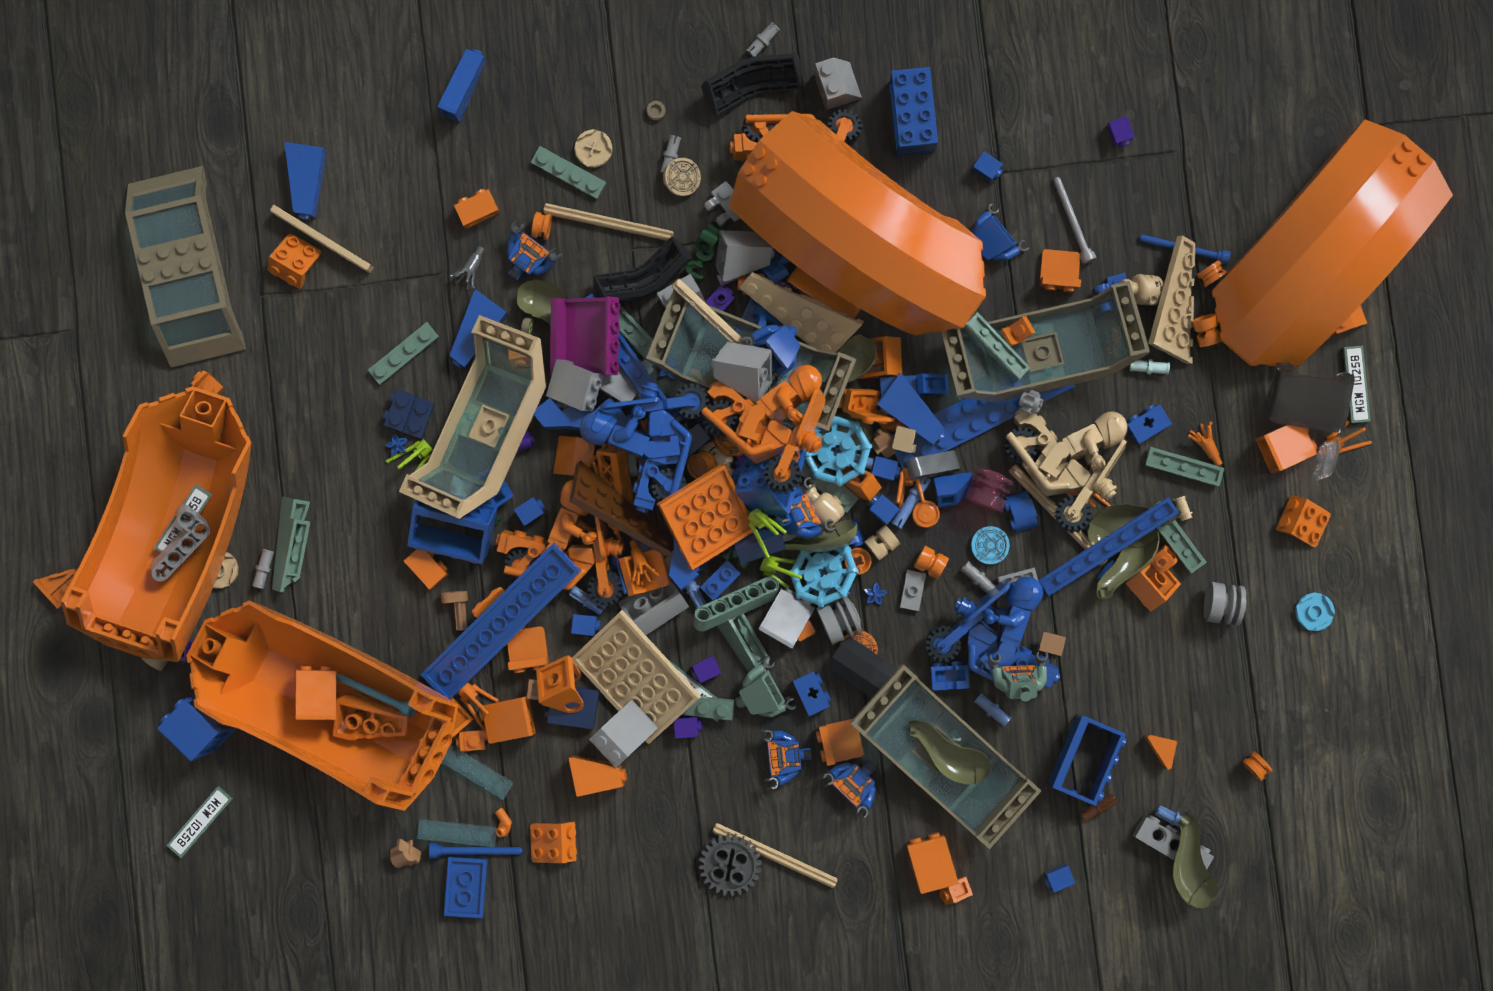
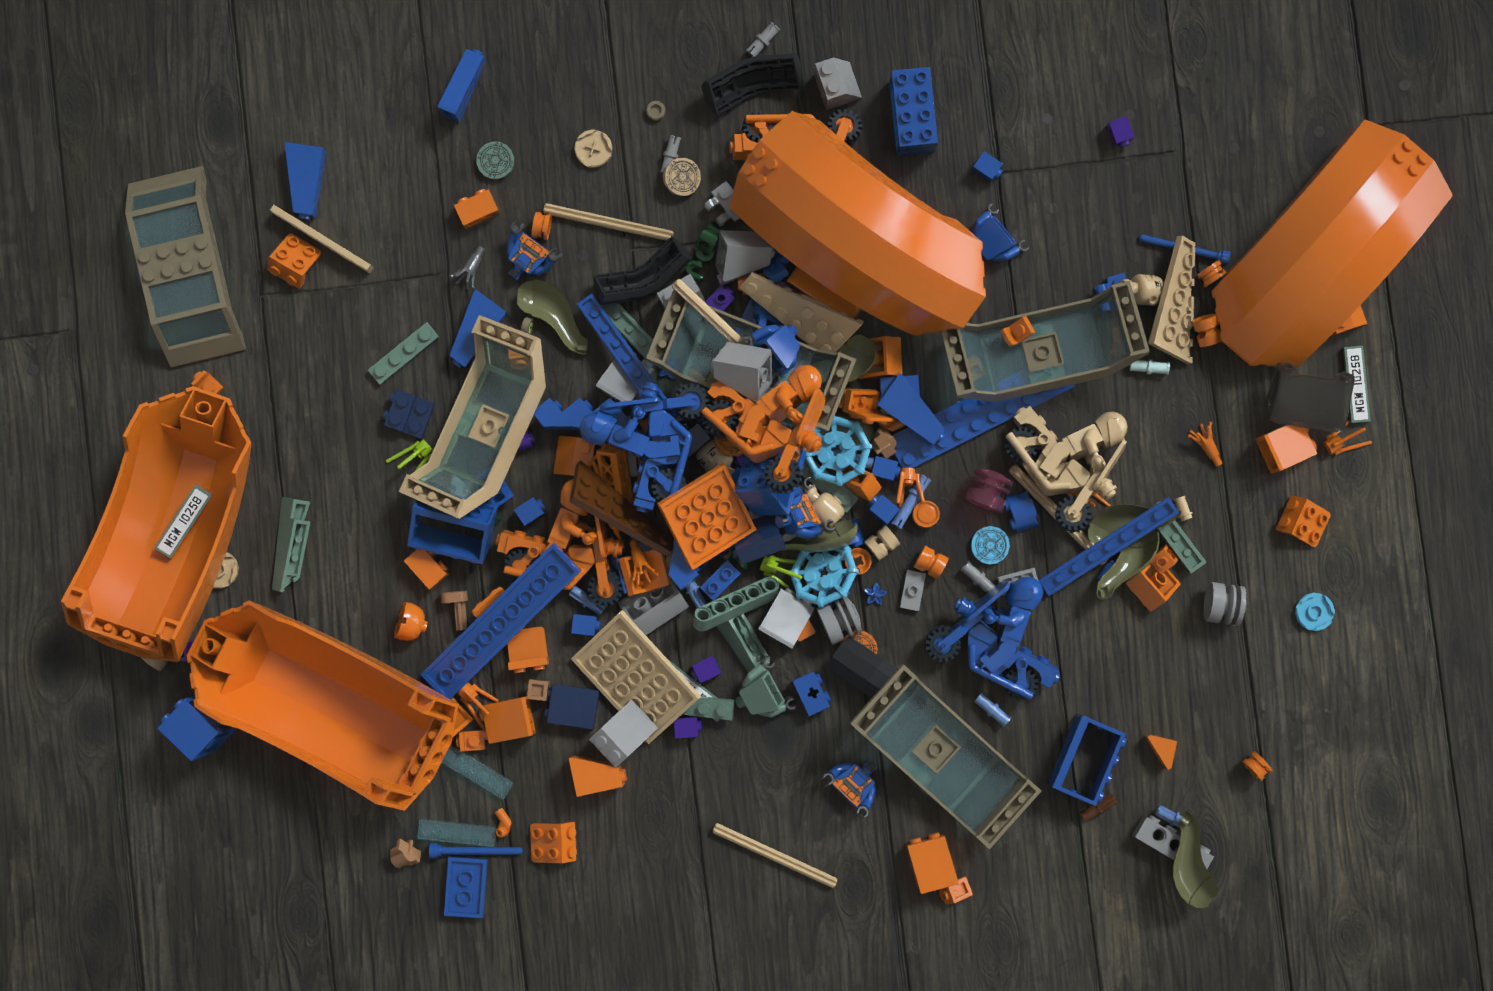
(55, 586): orange wing -> none
(176, 545): light grey beam -> none
(199, 822): tile -> none
(263, 568): light grey pin -> none
(315, 693): orange slope -> none
(367, 719): orange wedge -> none
(397, 445): blue plant -> none
(402, 706): medium azure piece -> none
(410, 622): none -> orange cylinder
(495, 160): none -> sand green tile
(564, 689): orange hose -> none
(568, 172): sand green plate -> none
(574, 385): light grey panel -> none
(586, 333): magenta panel -> none
(700, 463): orange wheel -> none
(746, 867): dark grey gear -> none
(760, 519): lime plant -> none
(784, 757): torso -> none
(839, 742): orange bracket -> none
(904, 439): tan panel -> none
(932, 384): blue plate -> none
(933, 465): dark grey beam -> none
(949, 677): blue cylinder -> none
(952, 488): blue slope -> none
(953, 761): olive animal -> none
(997, 347): sand green tile -> none
(1019, 681): sand green torso -> none
(1031, 402): light grey gear -> none
(1052, 644): medium nougat panel -> none
(1058, 878): blue brick -> none
(1060, 270): orange bracket -> none
(1086, 253): light grey piece -> none
(1158, 420): blue brick -> none
(1184, 466): sand green plate -> none
(1327, 460): clear slope -> none

